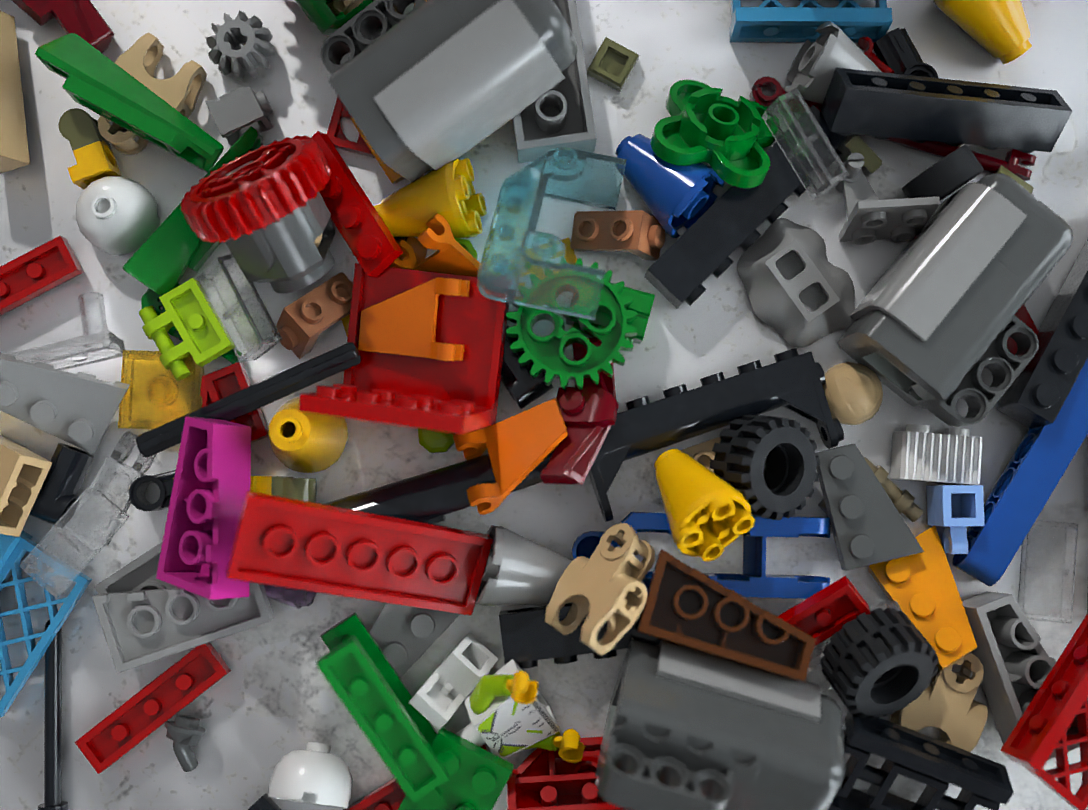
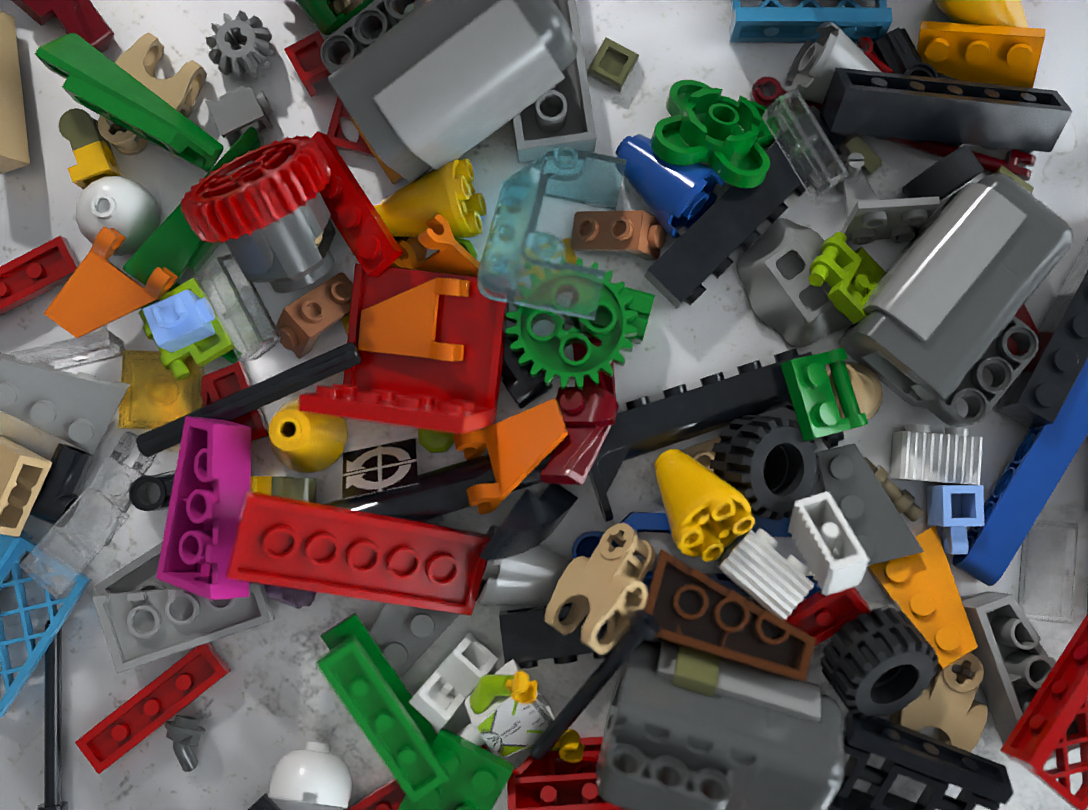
(101, 291): none -> orange flag
(180, 320): none -> light blue brick
(307, 60): none -> red panel
(379, 468): none -> sticker
(529, 522): none -> black slope
(642, 626): none -> black bar
(696, 670): none -> olive tile
(764, 573): none -> white brick
(814, 396): none -> green plate
(827, 543): none -> white brick
(848, 272): none -> lime plate
(982, 52): none -> light orange wing

